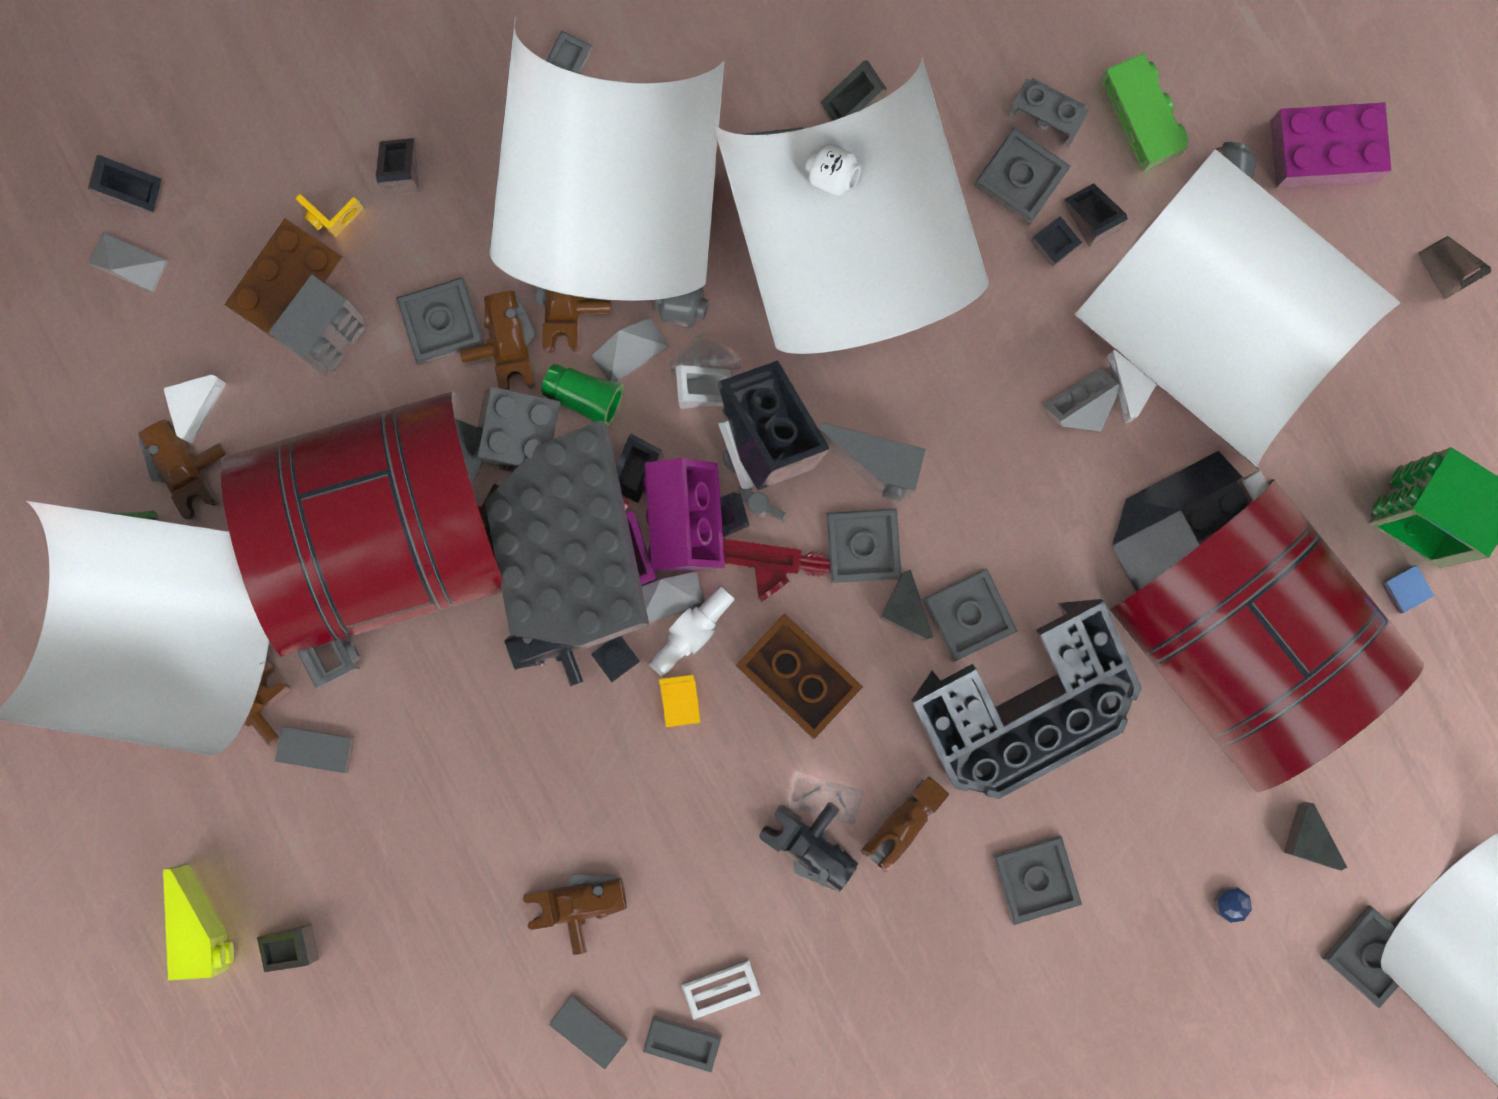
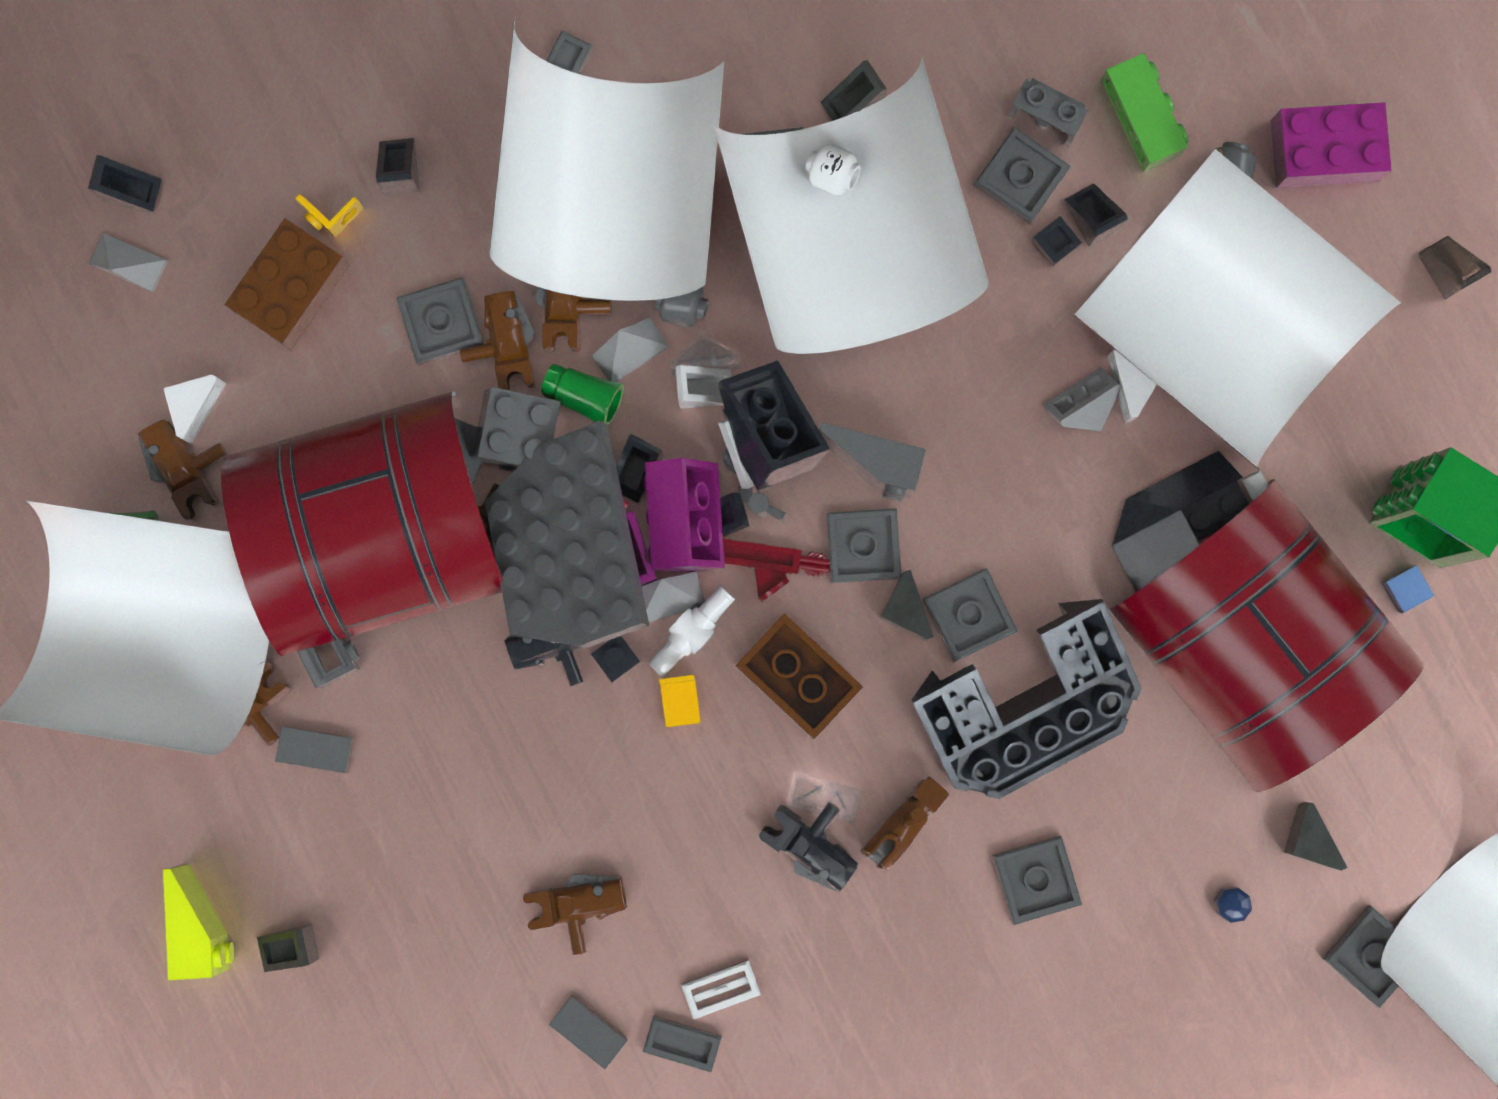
(318, 325): dark grey brick -> none

